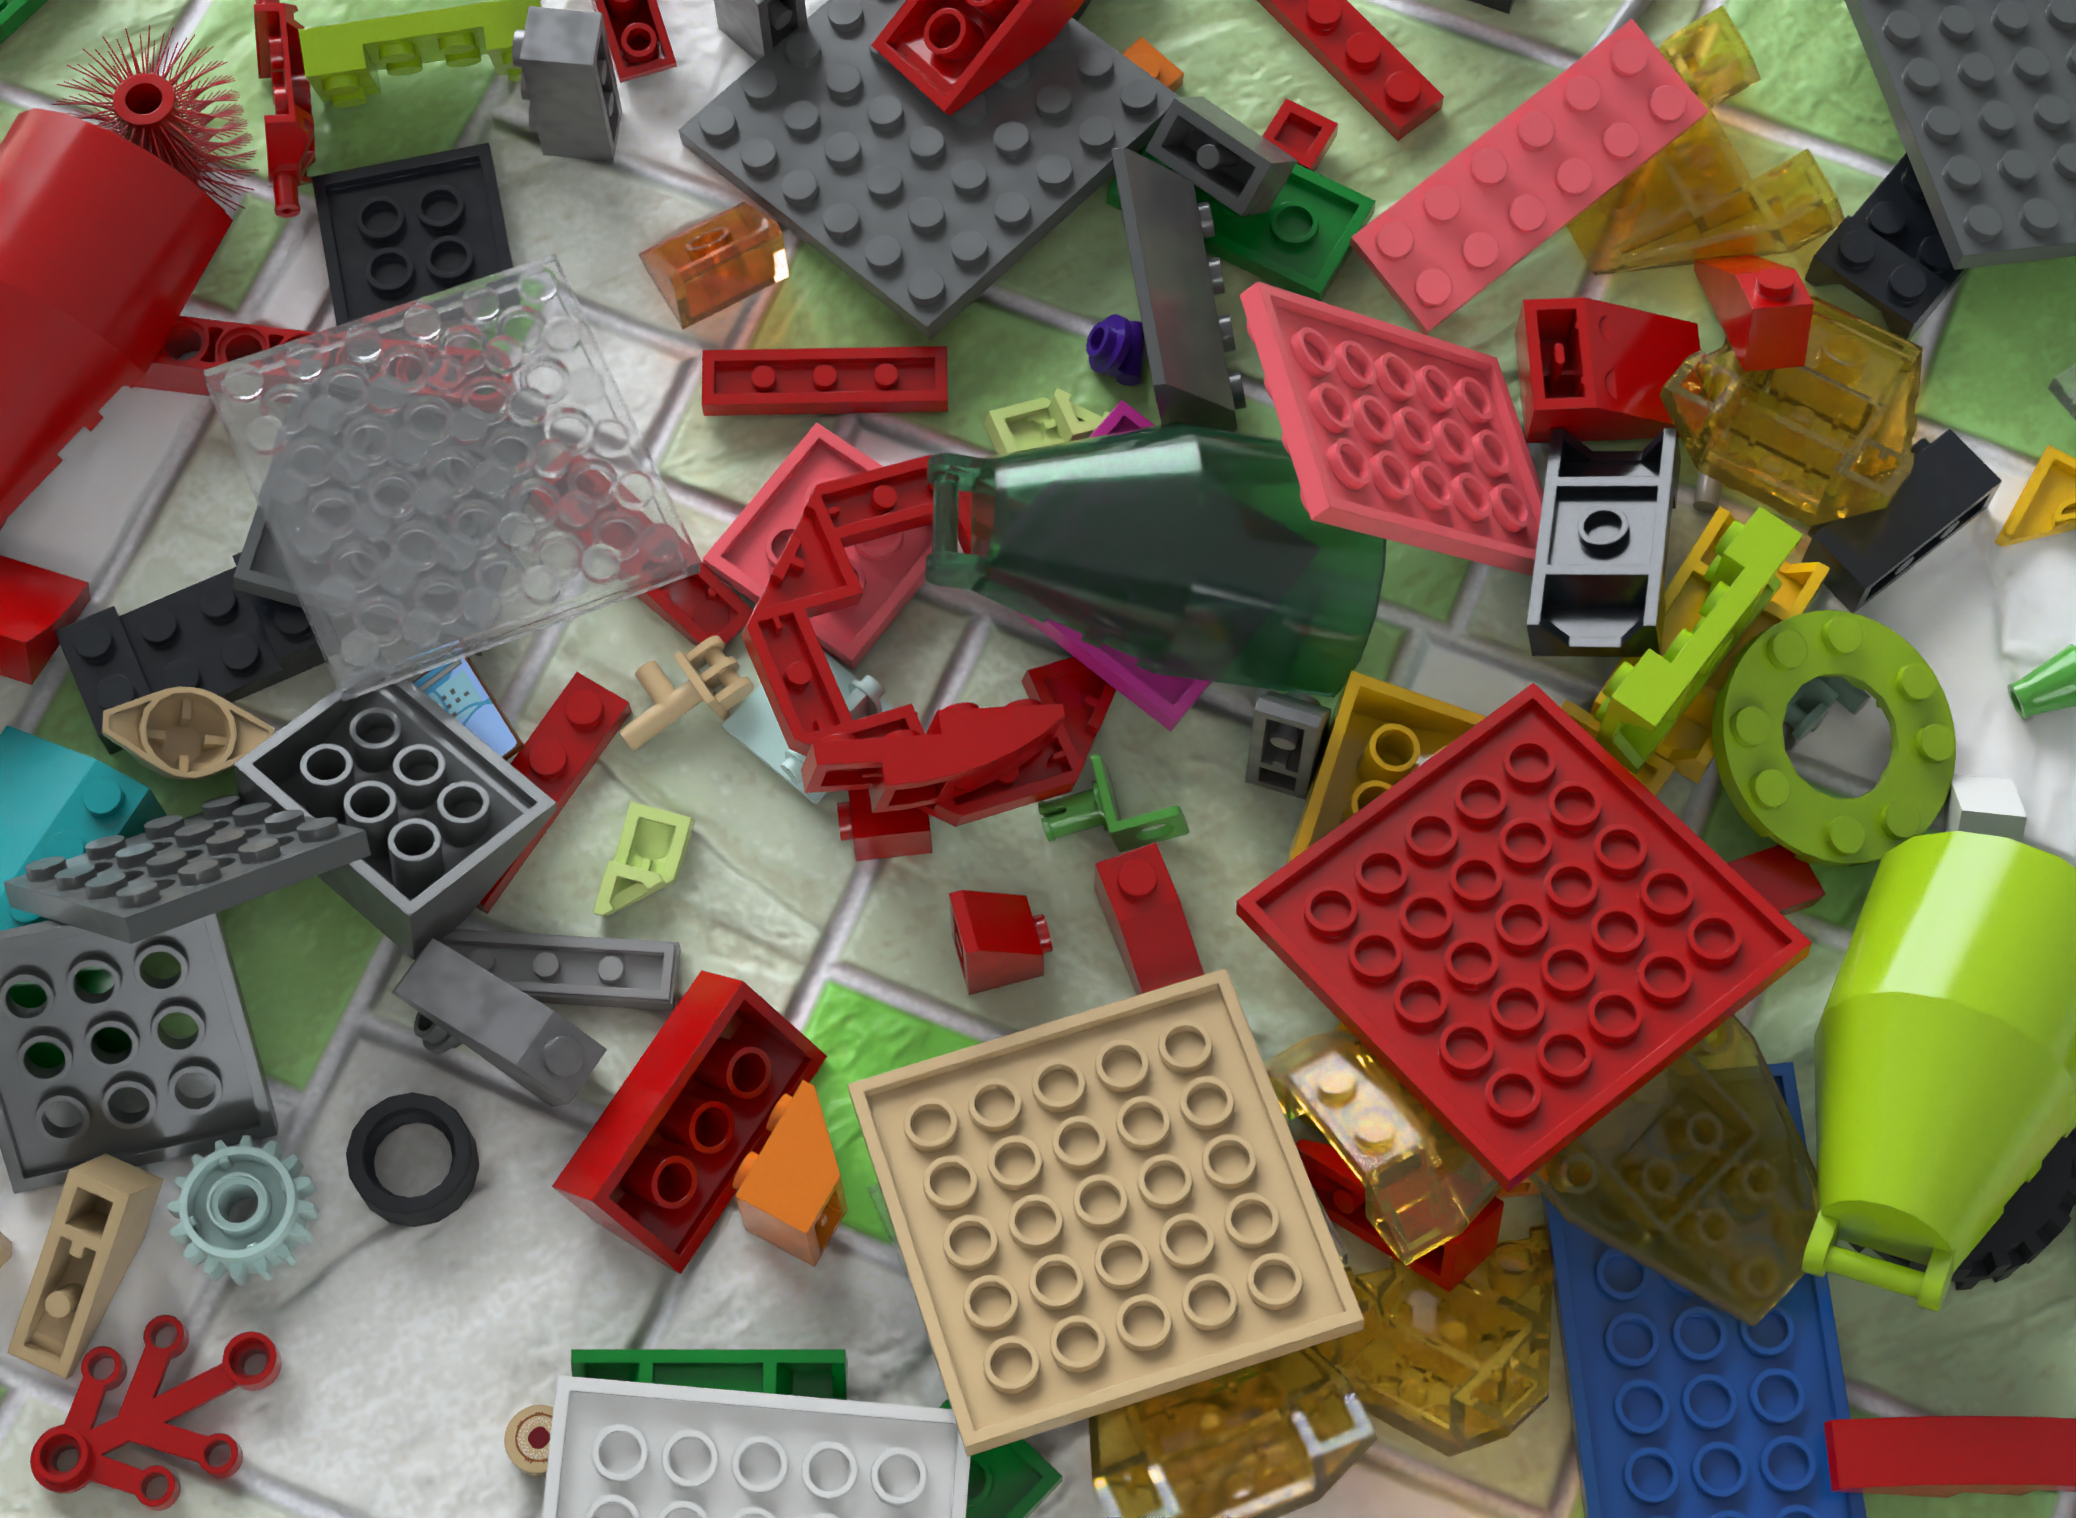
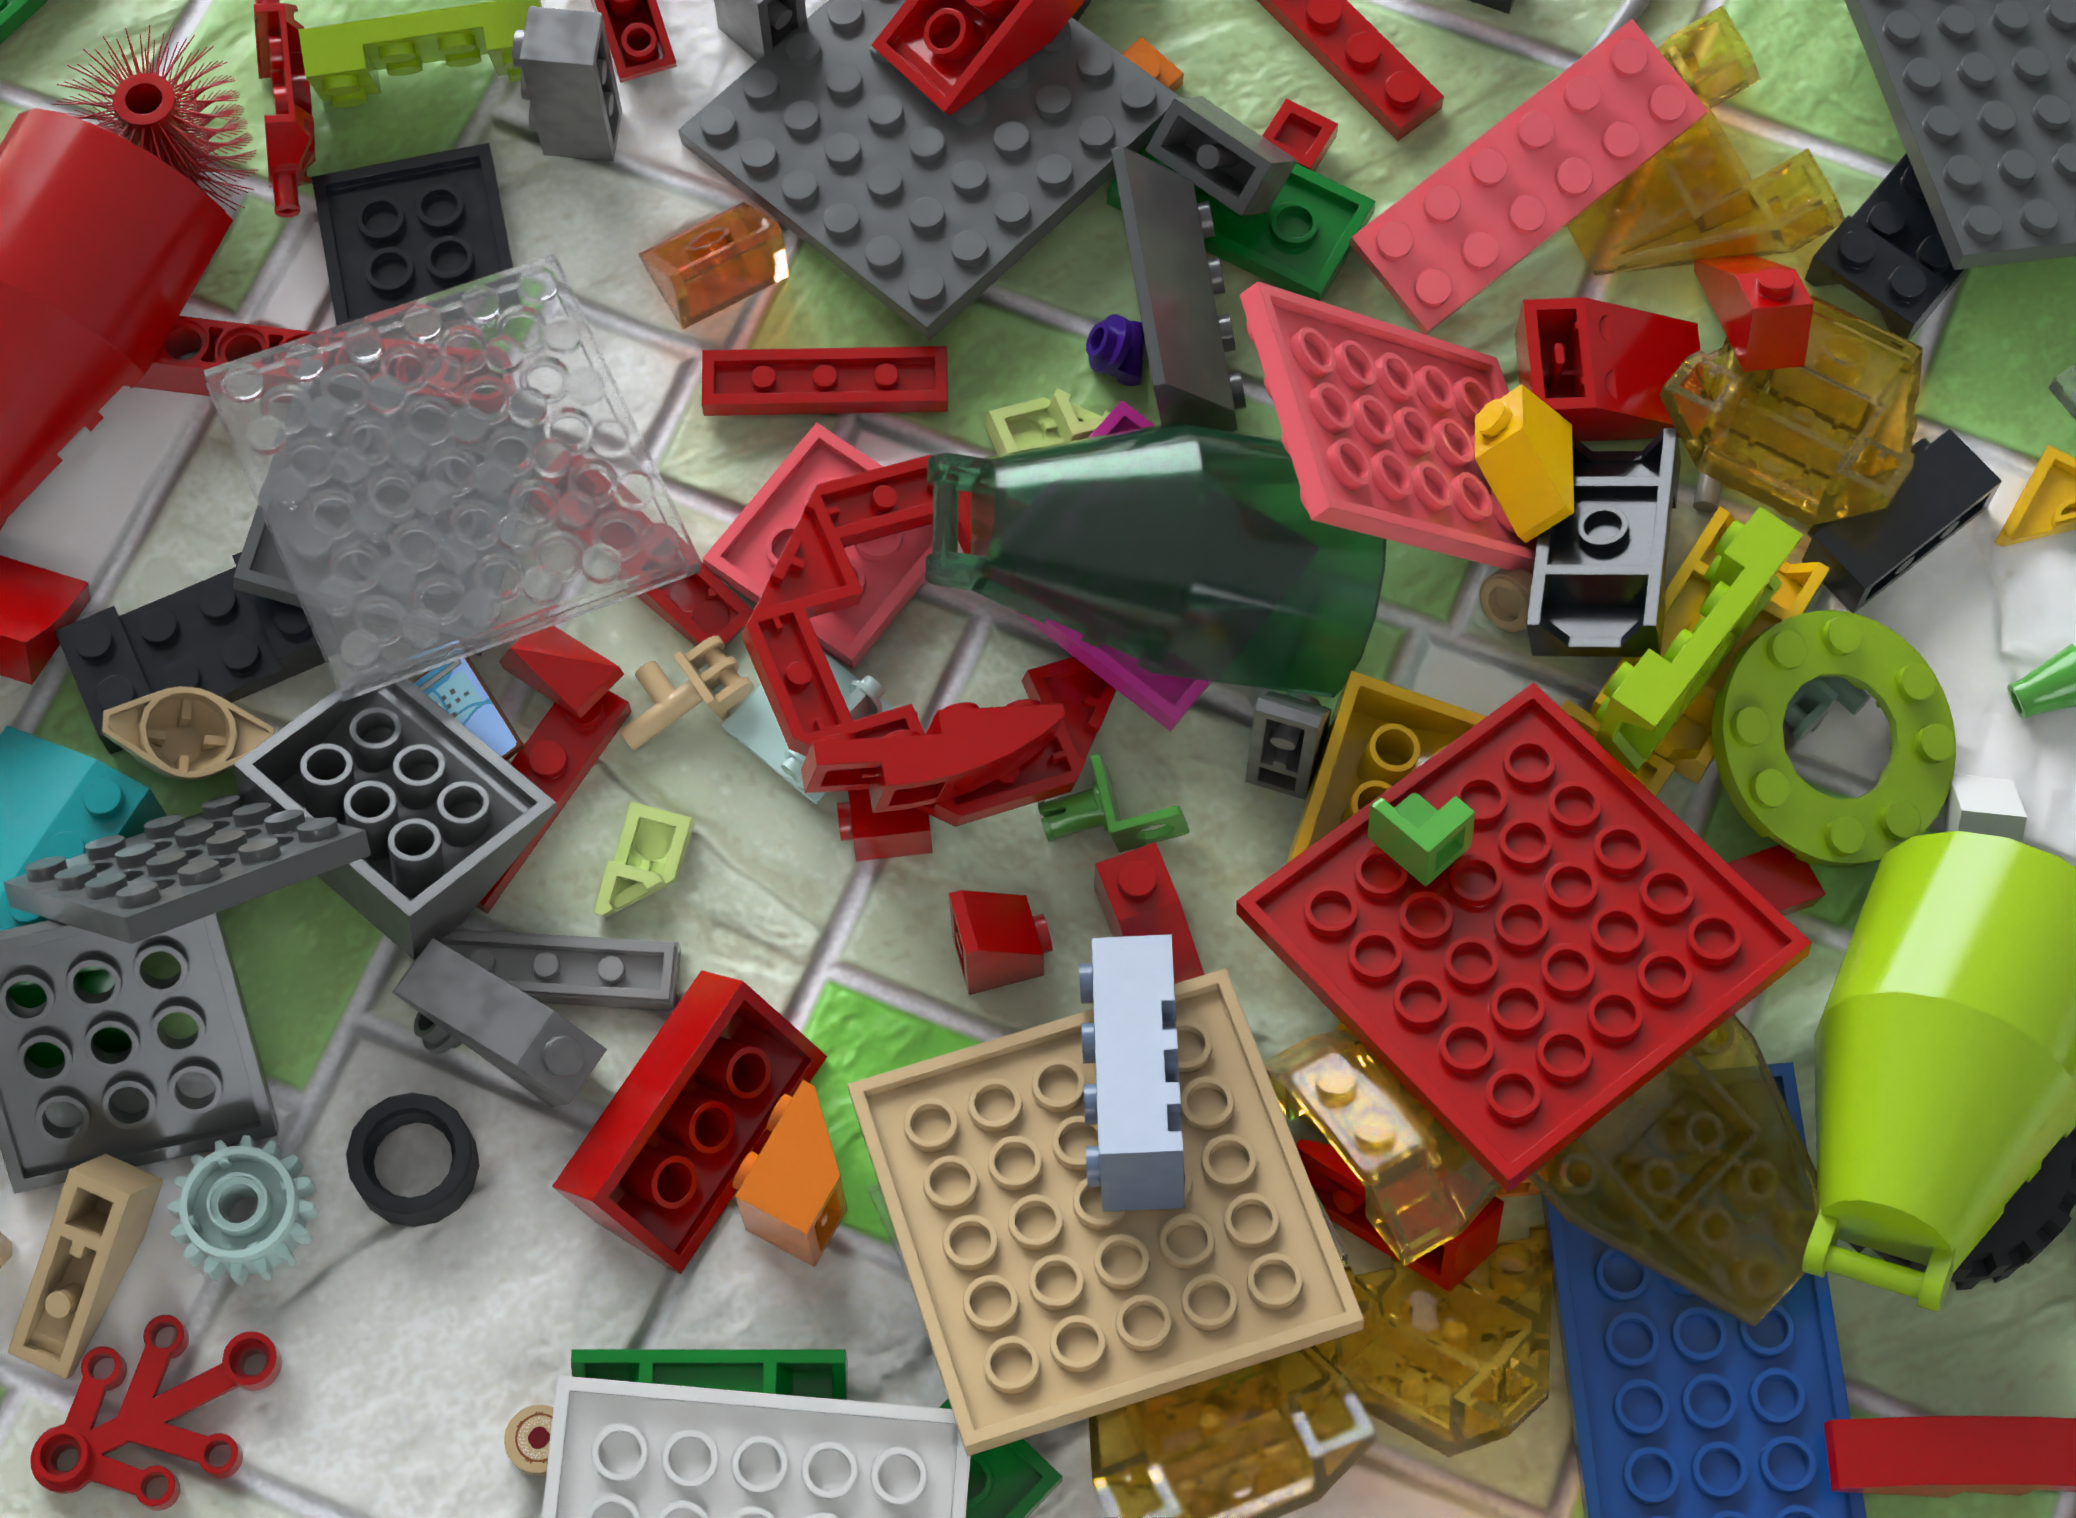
(561, 669): none -> red slope
(1136, 1074): none -> wedge
(1420, 835): none -> bright green panel
(1507, 598): none -> tan tile
(1526, 460): none -> yellow slope

